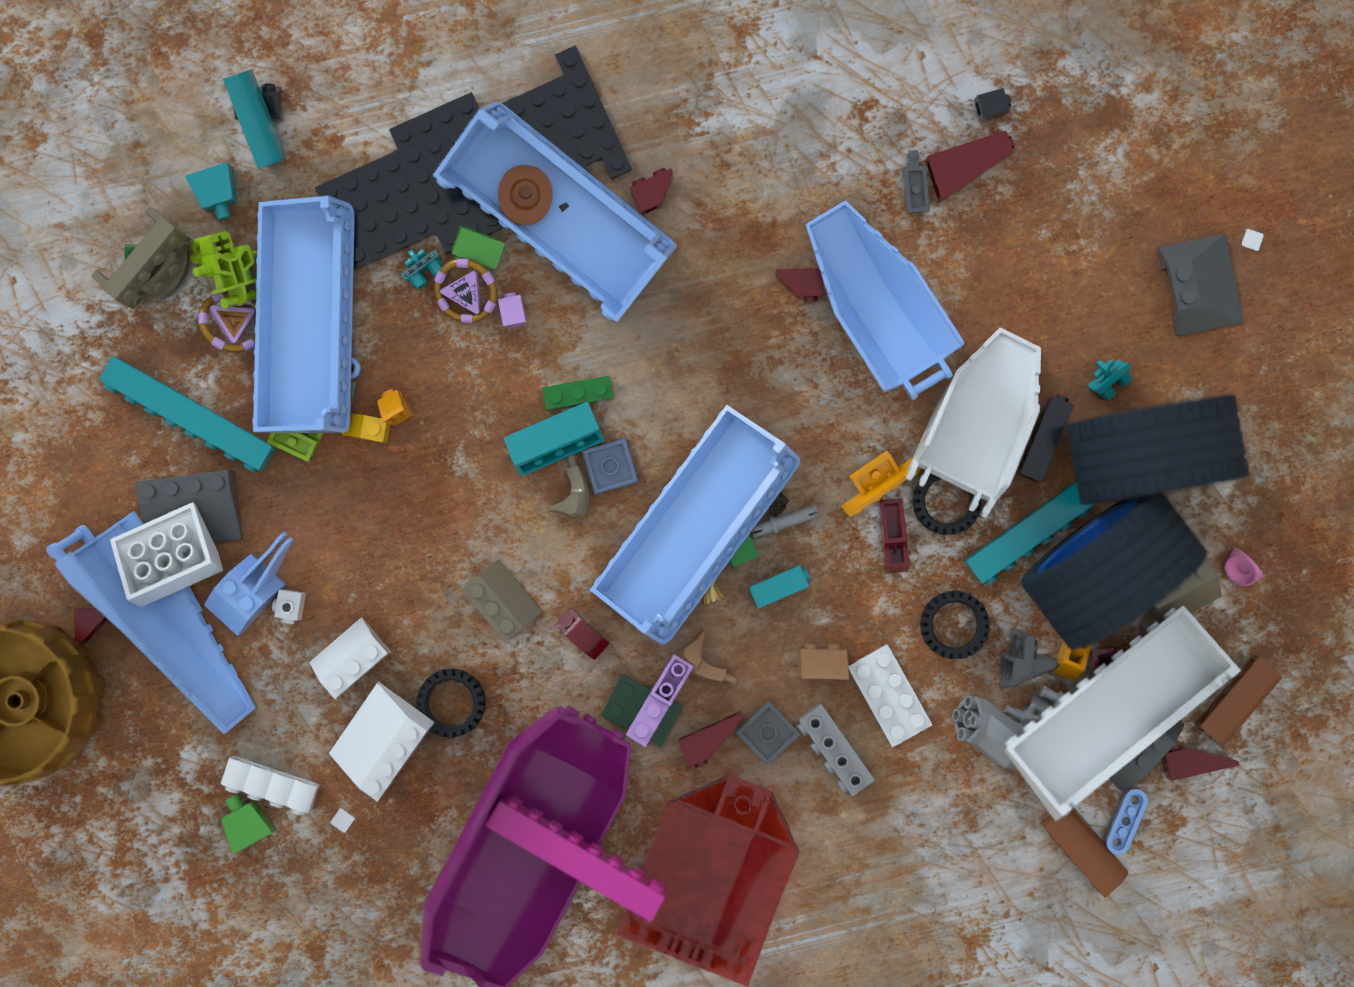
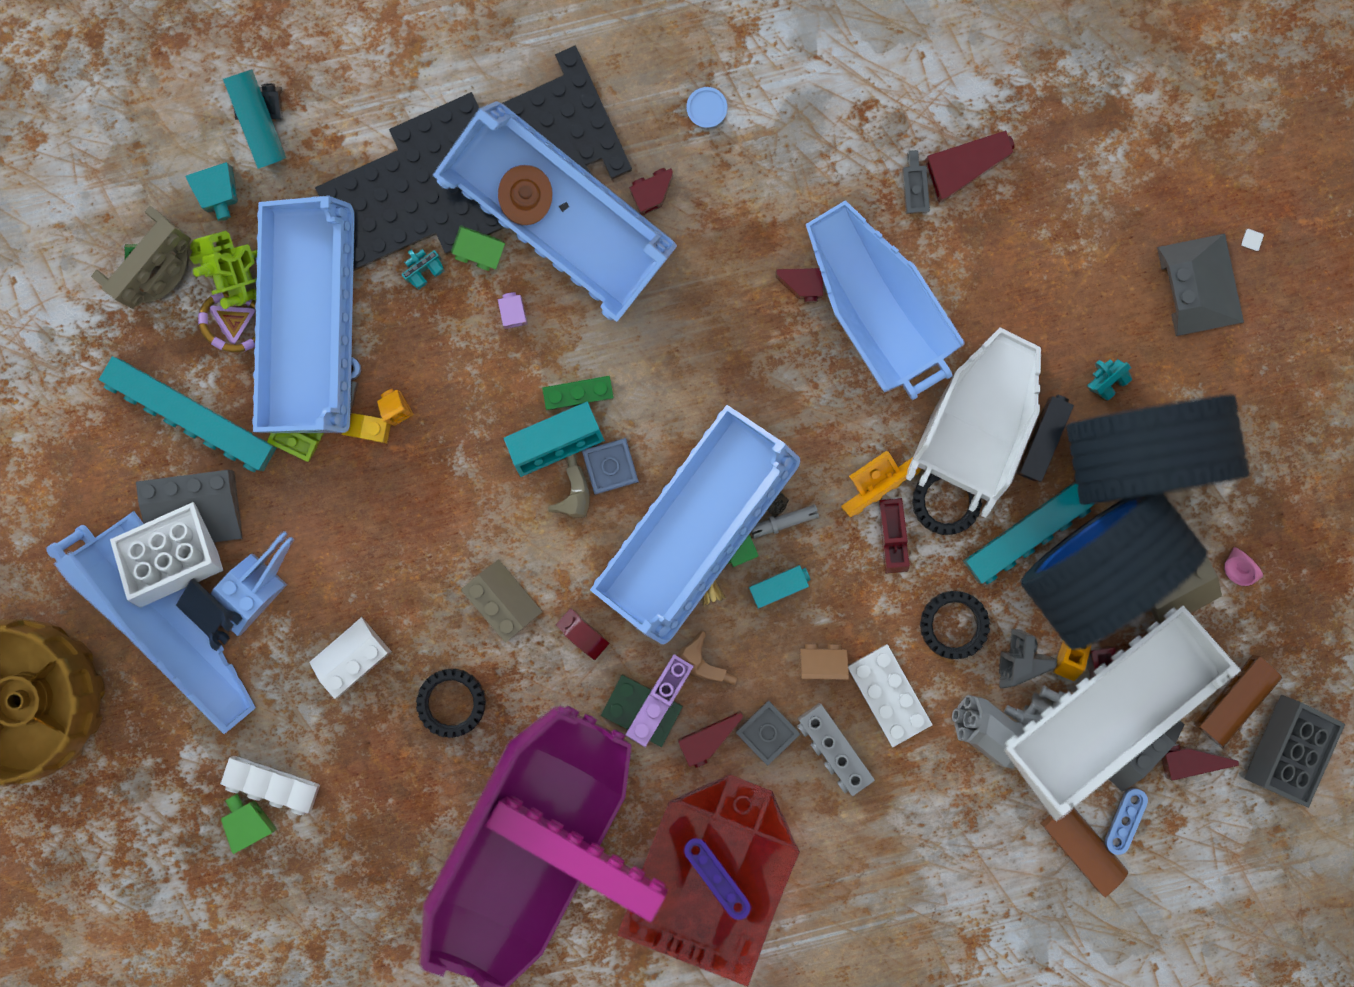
(87, 623): dark red slope -> none
(207, 613): none -> black flag
(289, 605): white brick -> none
(342, 820): white sticker -> none
(380, 741): white slope -> none
(465, 291): piece -> none
(706, 107): none -> light blue piece
(717, 879): none -> dark purple plate
(992, 104): black brick -> none
(1294, 751): none -> dark grey slope

